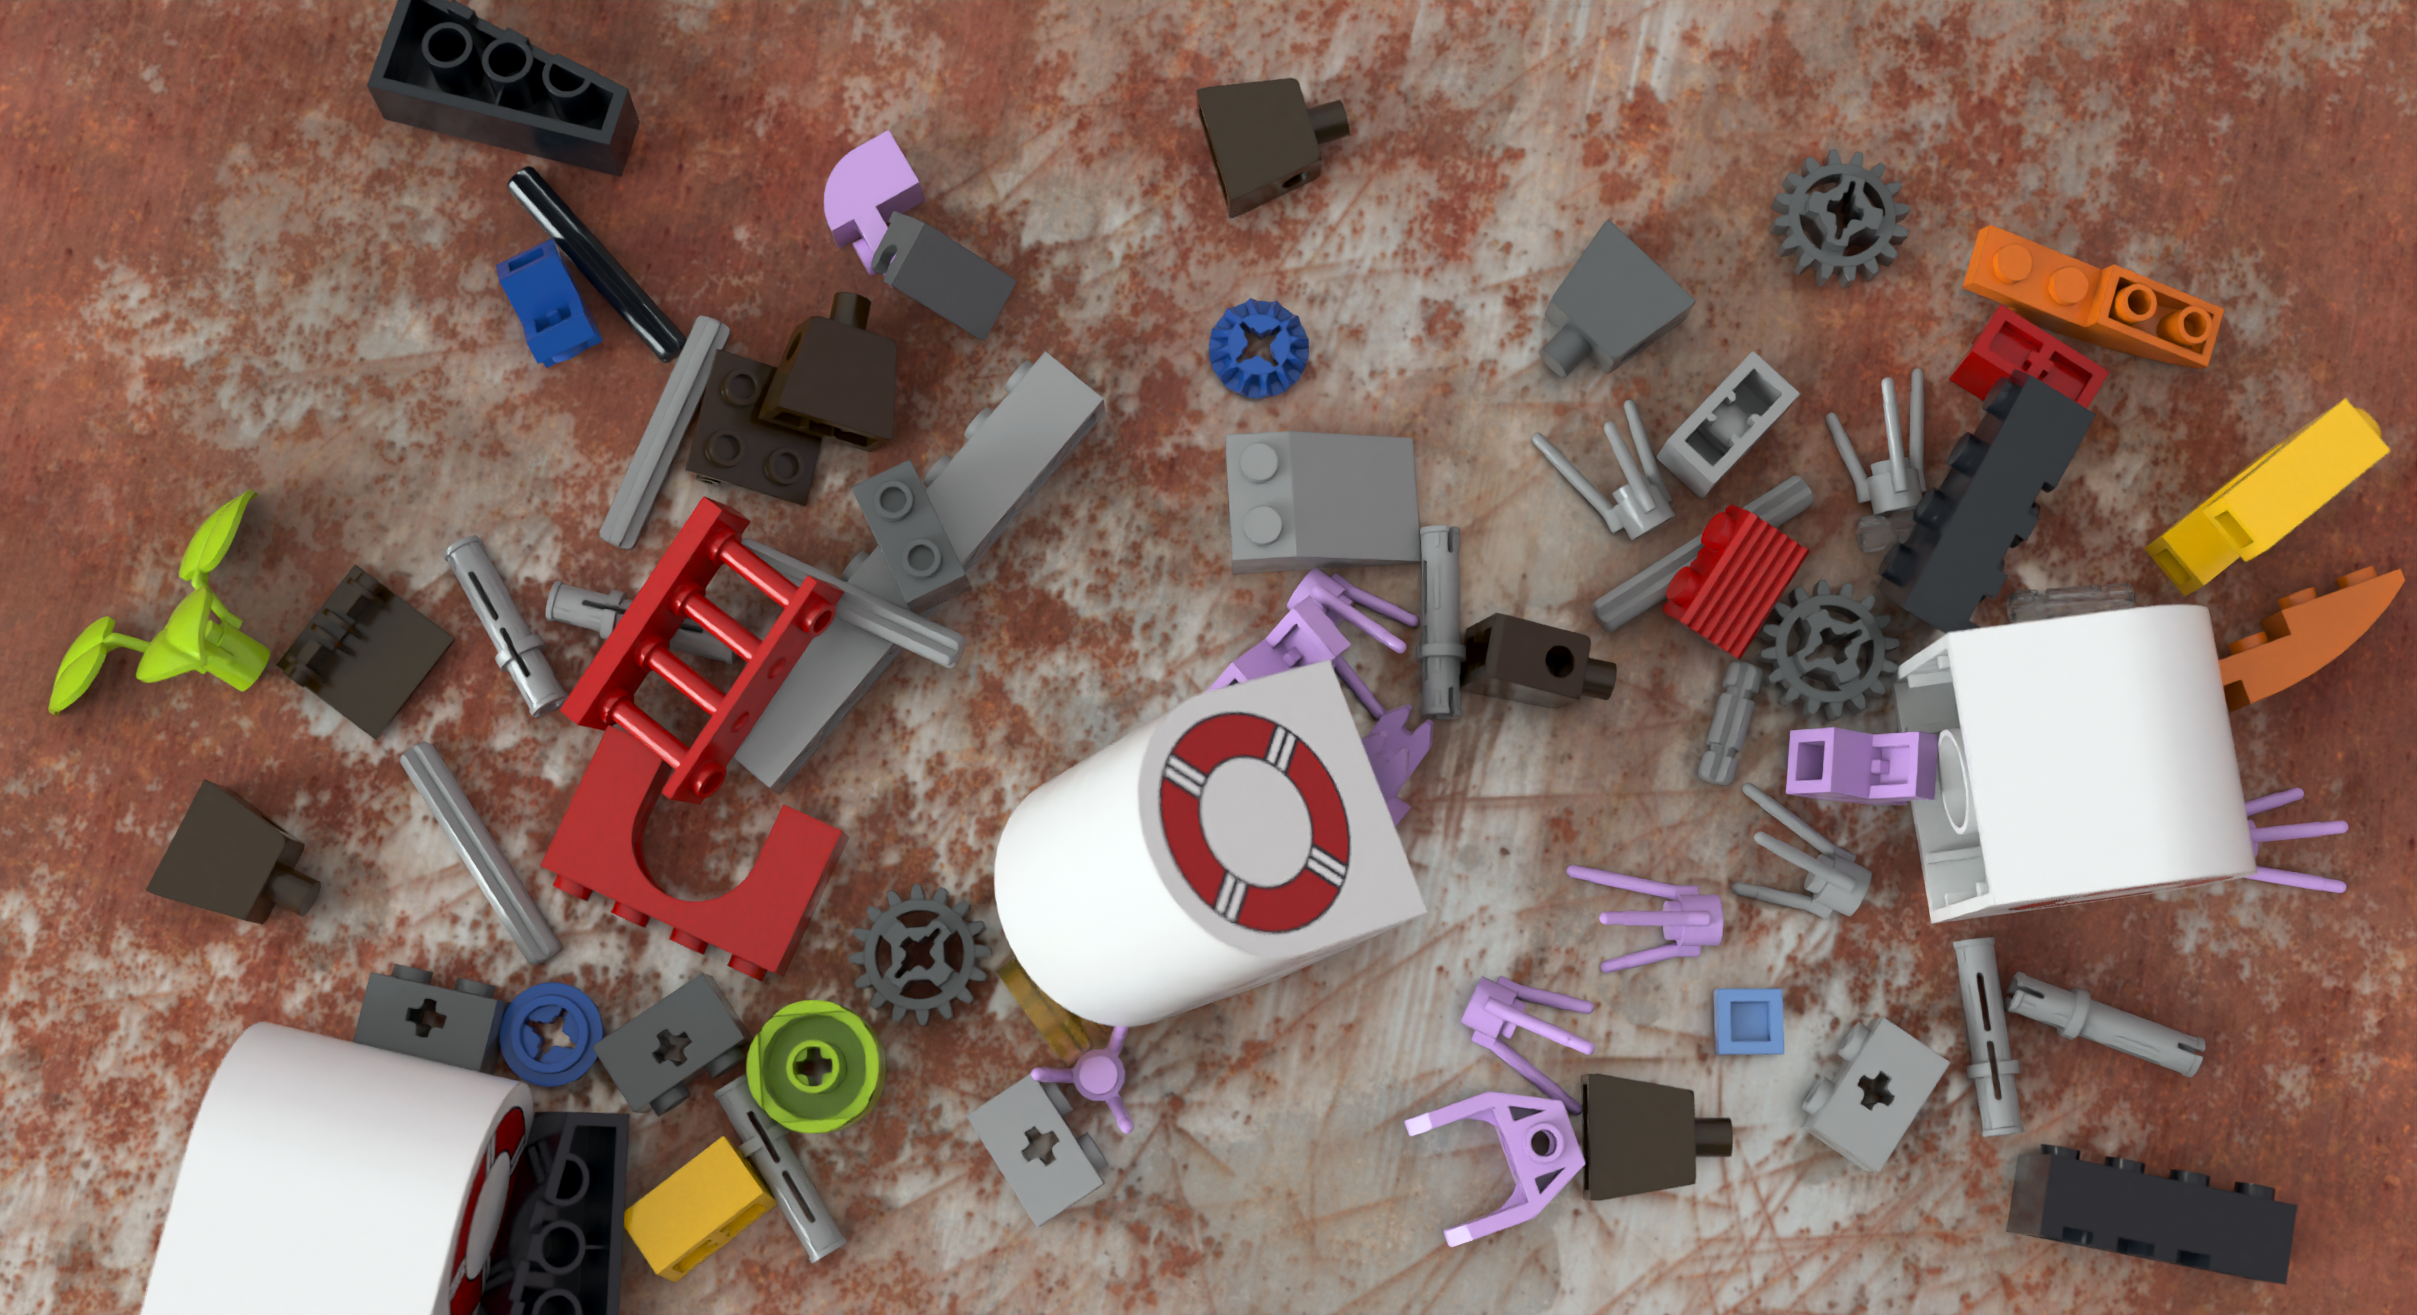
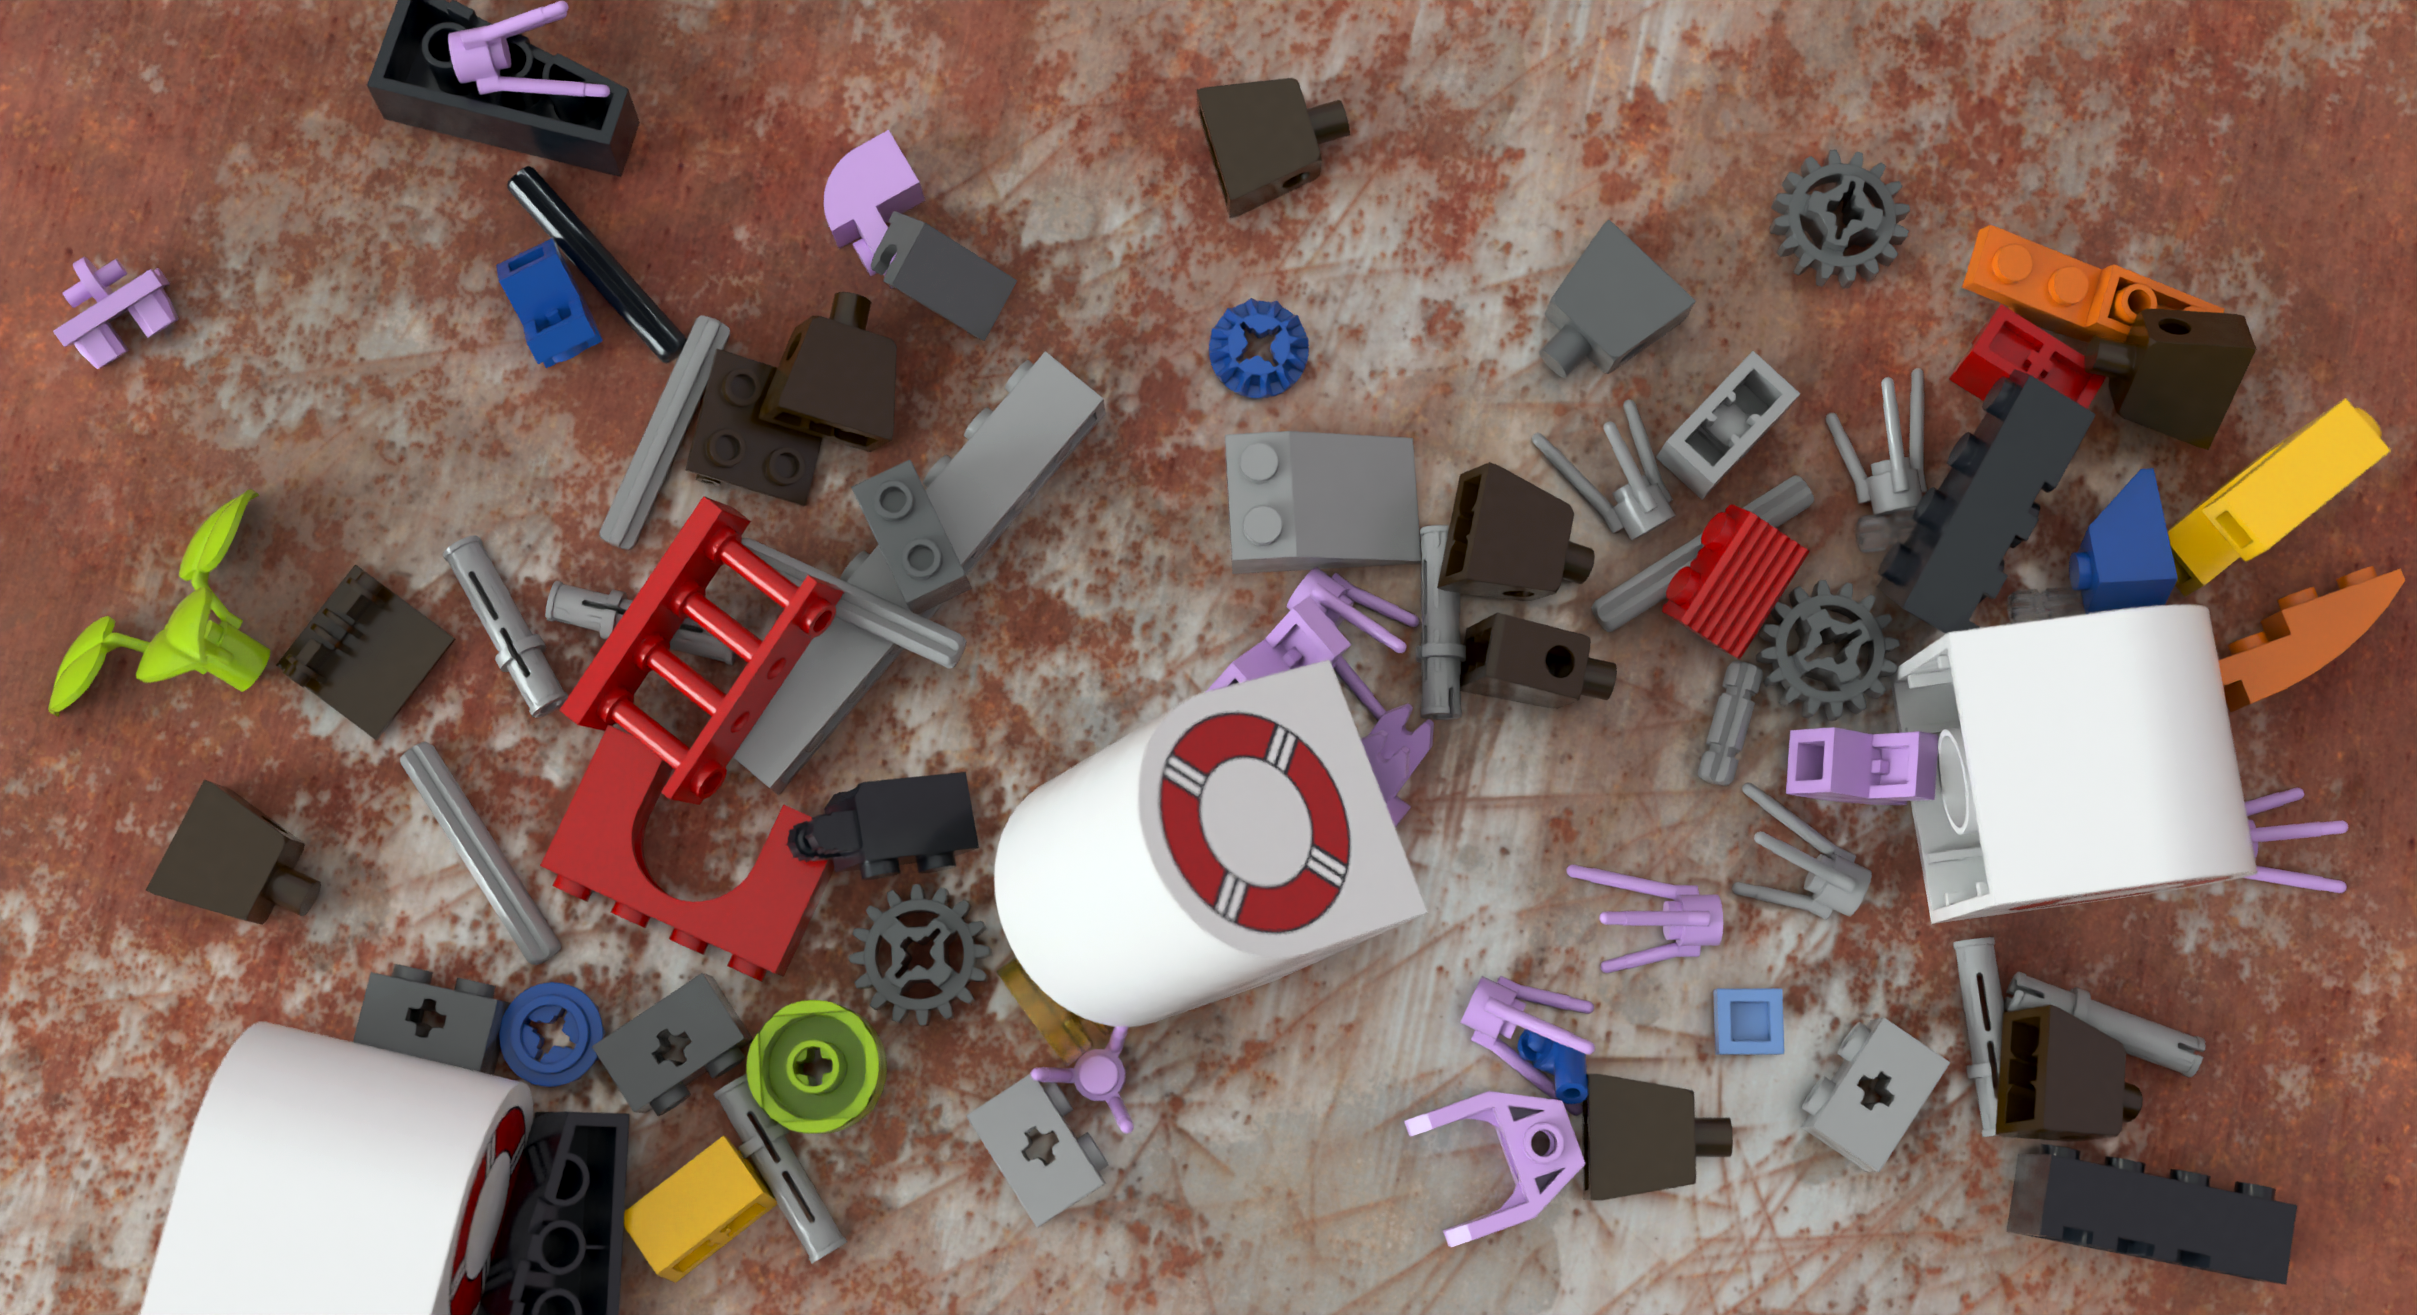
(91, 328): none -> lavender hips
(483, 51): none -> lavender plant
(891, 826): none -> black hinge
(1510, 539): none -> dark brown torso
(1561, 1061): none -> blue arm
(2061, 1079): none -> dark brown torso
(2126, 552): none -> blue slope
(2175, 370): none -> dark brown torso

